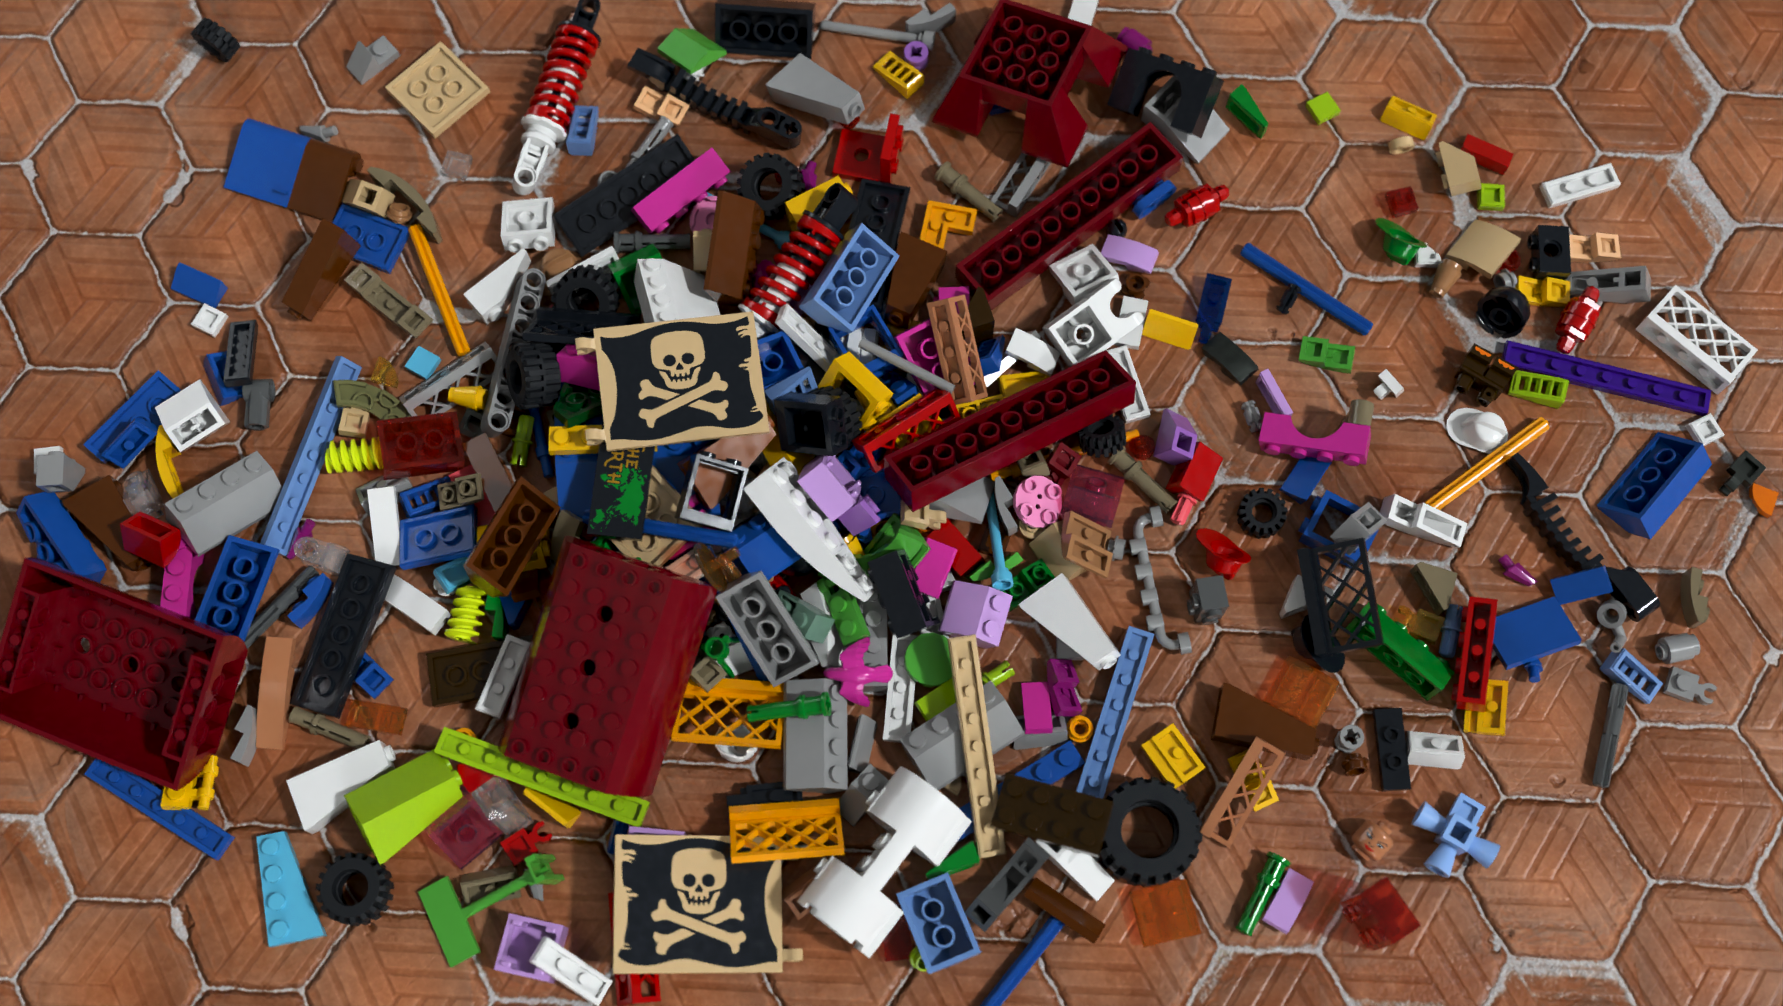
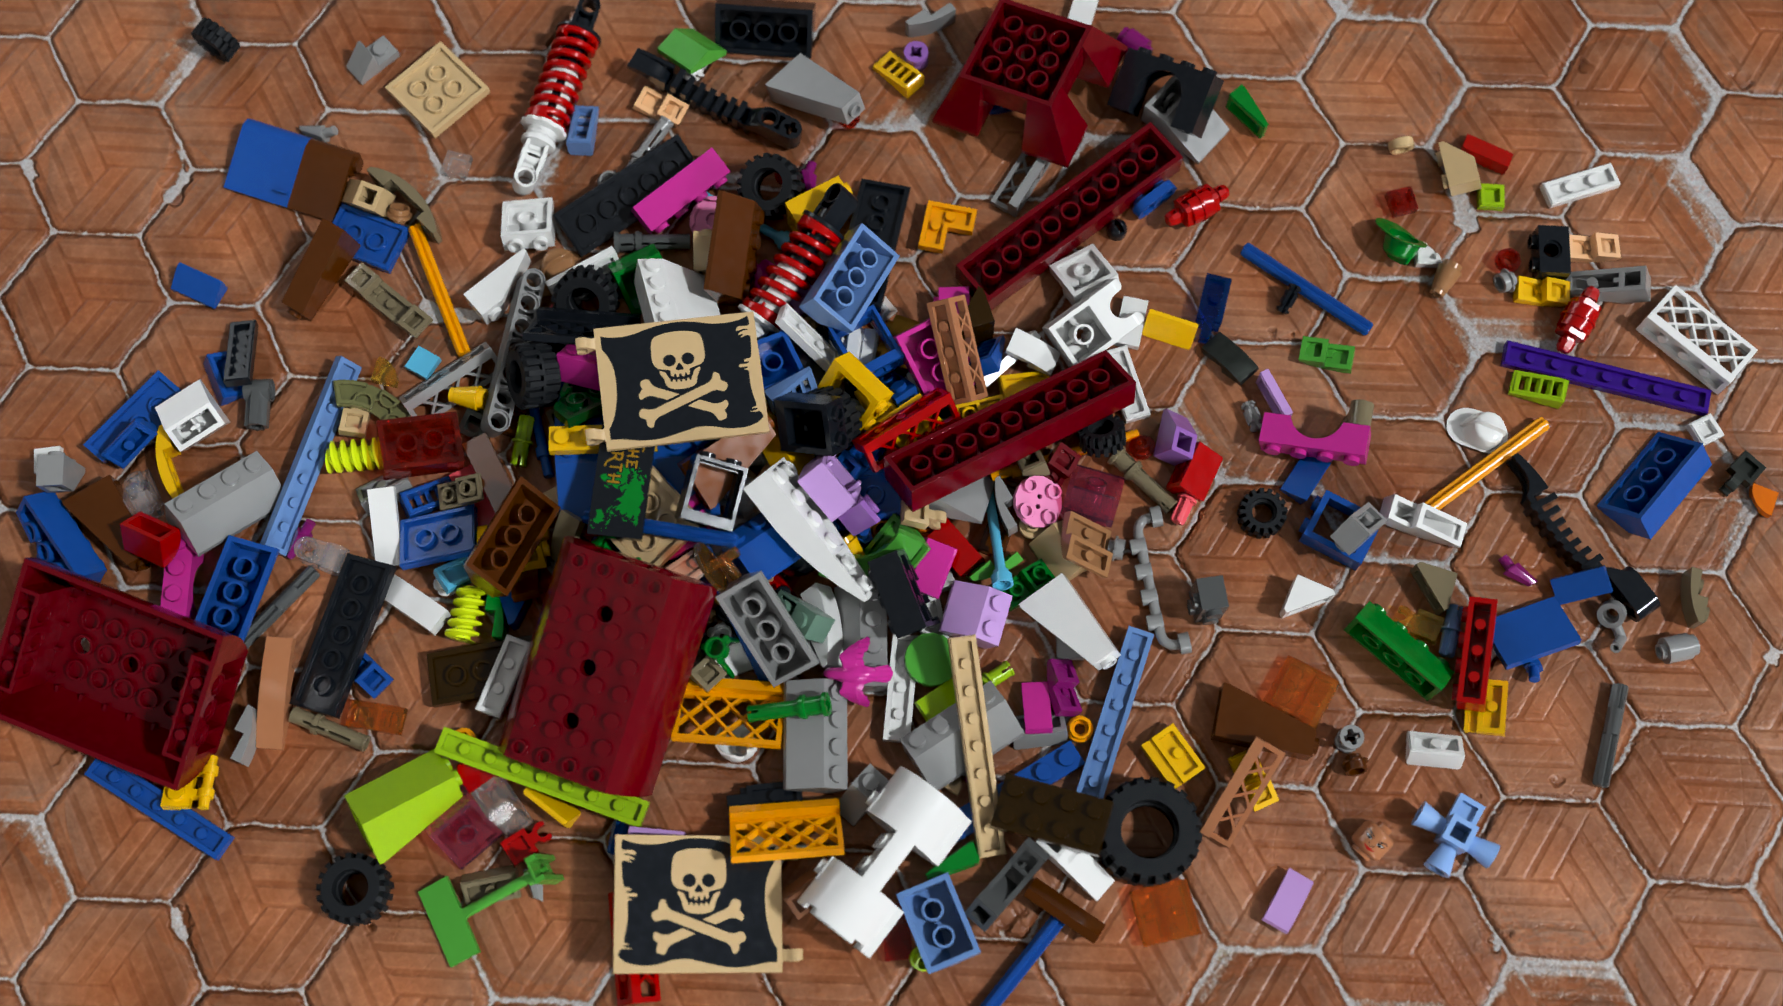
(209, 320): white tile -> none
(286, 897): medium azure wing -> none
(317, 591): blue slope -> none
(321, 790): white slope -> none
(521, 940): lavender container -> none
(570, 971): white tile -> none
(845, 611): bright green plate -> none
(861, 744): light grey slope -> none
(881, 153): red bracket -> none
(906, 365): light grey bar -> none
(912, 278): reddish brown slope -> none
(926, 37): light grey piece -> none
(959, 185): dark tan pin -> none
(1130, 253): lavender slope -> none
(1138, 279): reddish brown plate -> none
(1221, 553): red piece -> none
(1271, 881): green pin -> none
(1304, 647): black piece -> none
(1316, 598): black fence -> none
(1323, 108): lime tile -> none
(1379, 914): clear red brick -> none
(1388, 385): white tile -> none
(1391, 749): black plate -> none
(1408, 118): yellow slope -> none
(1471, 375): dark brown hips -> none
(1483, 248): tan slope -> none
(1503, 311): black cylinder -> none
(1618, 663): medium blue slope -> none
(1685, 686): light grey plate -> none

